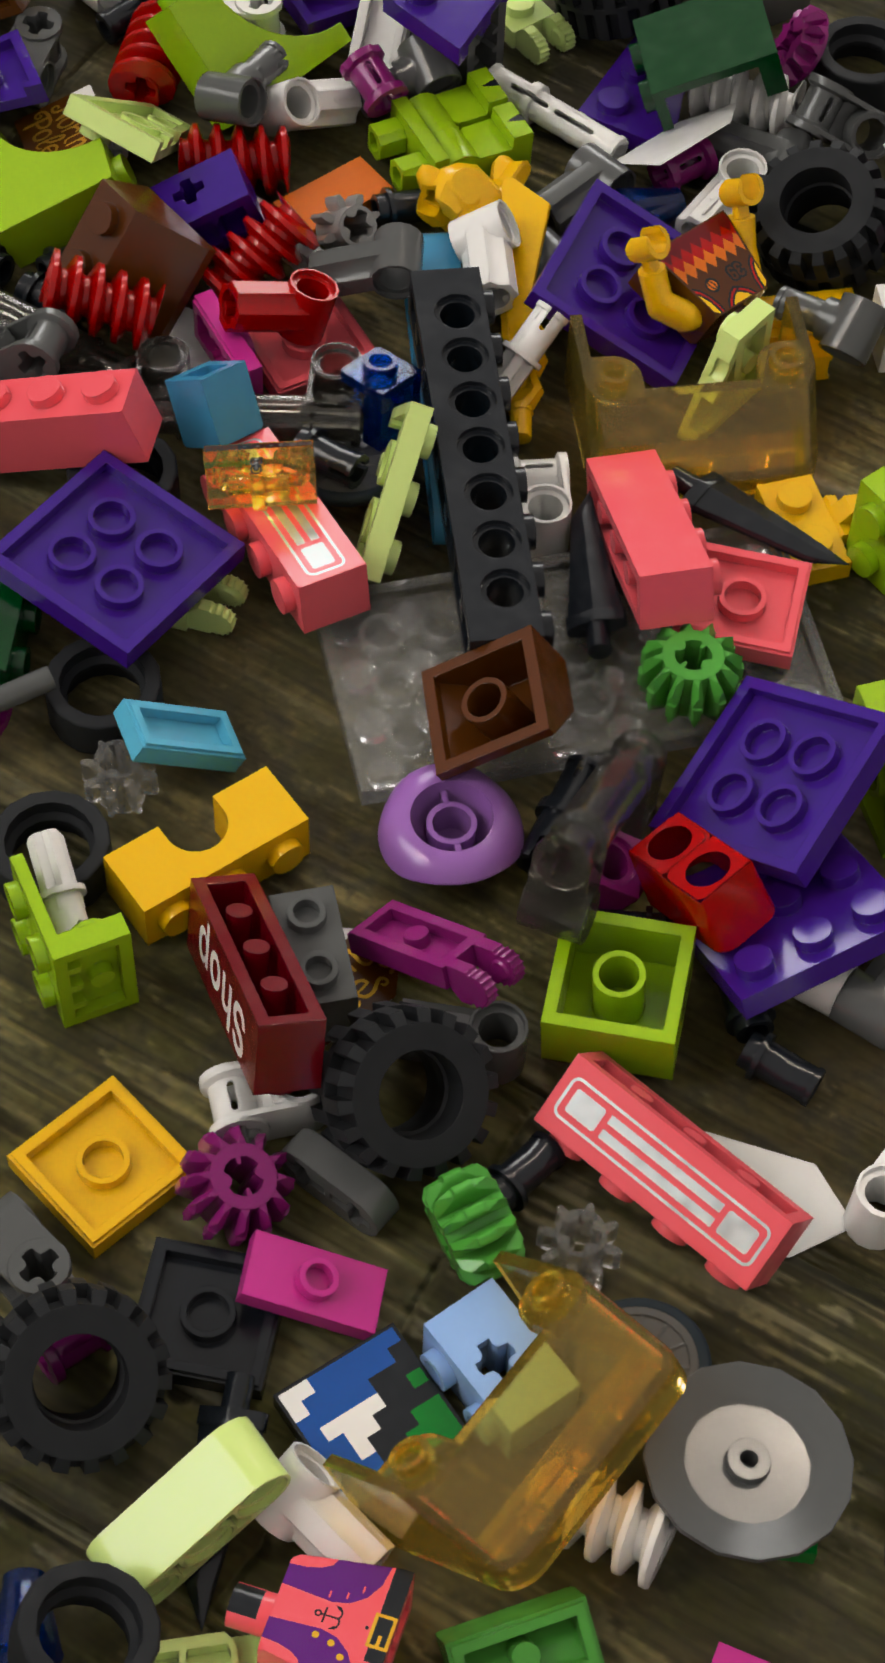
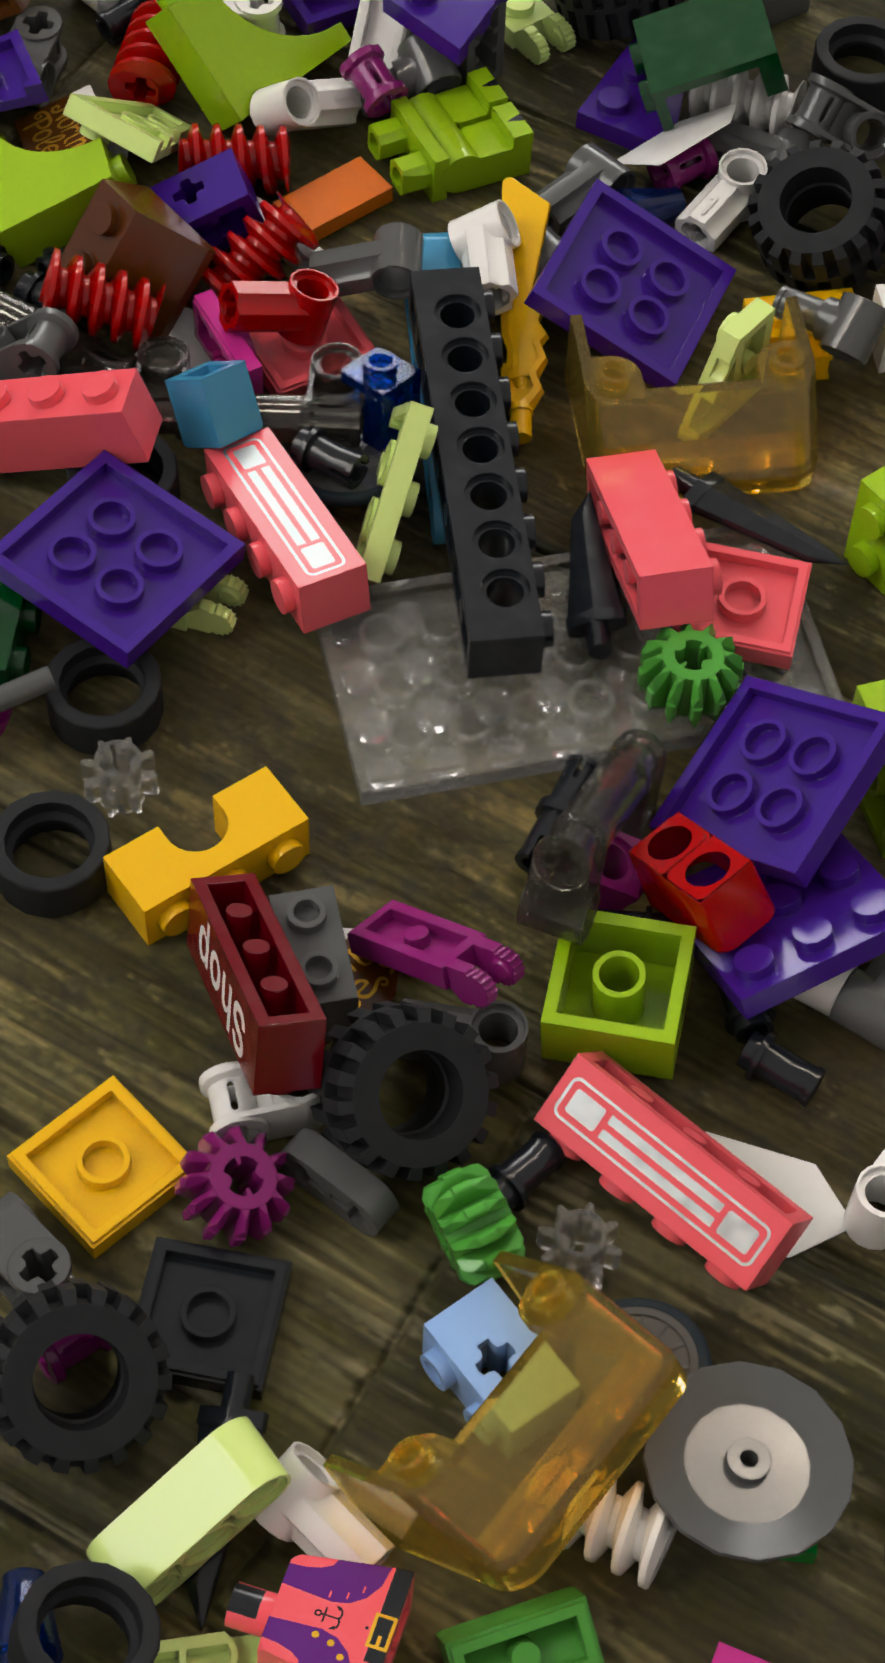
(57, 879): white axle -> none
(78, 970): lime bracket -> none
(178, 735): medium azure tile -> none
(241, 92): dark grey pin -> none
(260, 474): clear yellow hips -> none
(311, 1285): dark pink plate -> none
(345, 222): light grey gear -> none
(367, 1402): tile -> none
(396, 206): black pin -> none
(449, 828): medium lavender hat -> none
(463, 188): yellow animal -> none
(495, 700): reddish brown slope -> none
(529, 345): white axle -> none
(549, 502): white piece -> none
(555, 116): white pin -> none
(705, 270): torso -> none
(802, 42): magenta gear -> none
(821, 518): yellow hinge -> none

